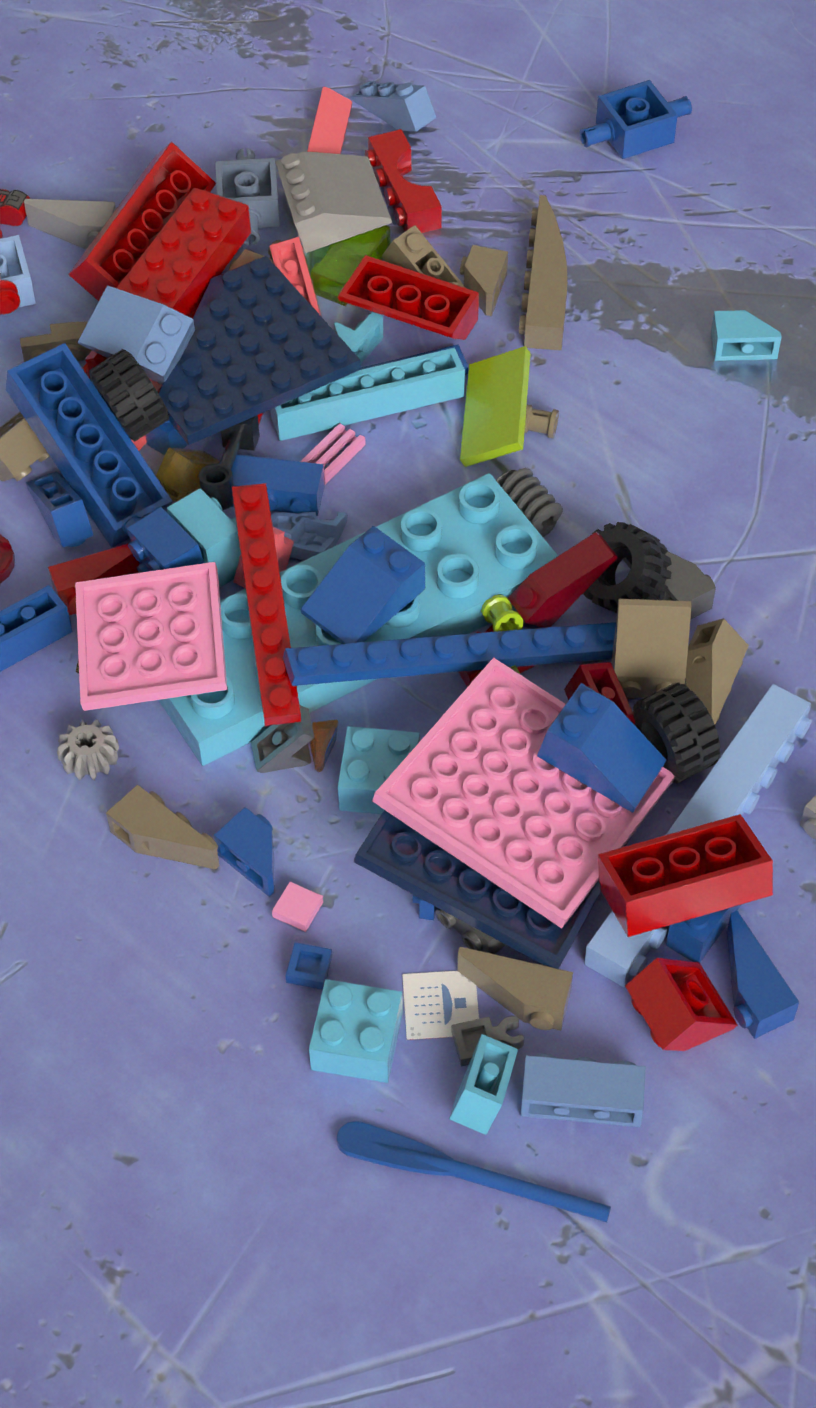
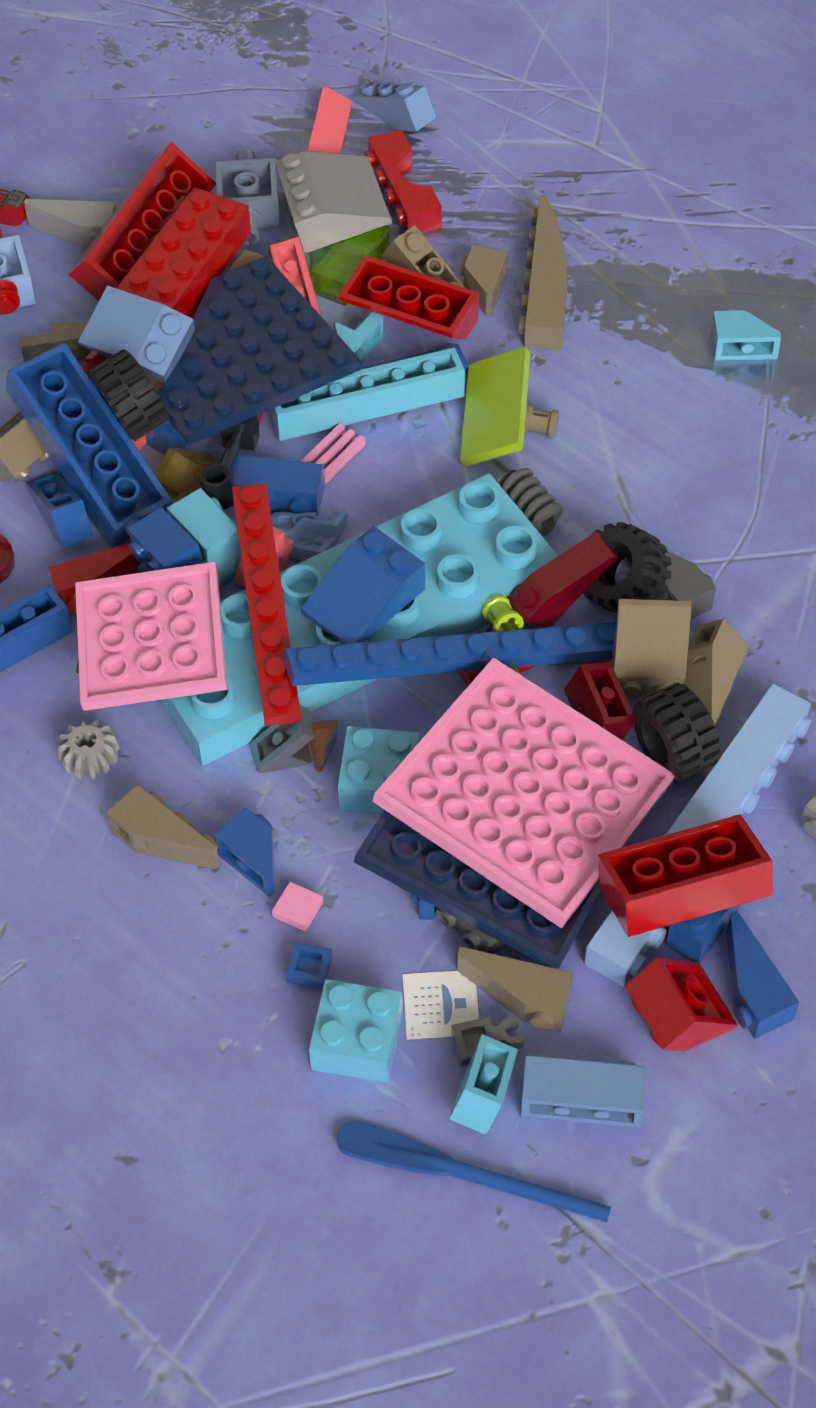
(602, 748): blue slope -> none
(635, 119): blue brick -> none

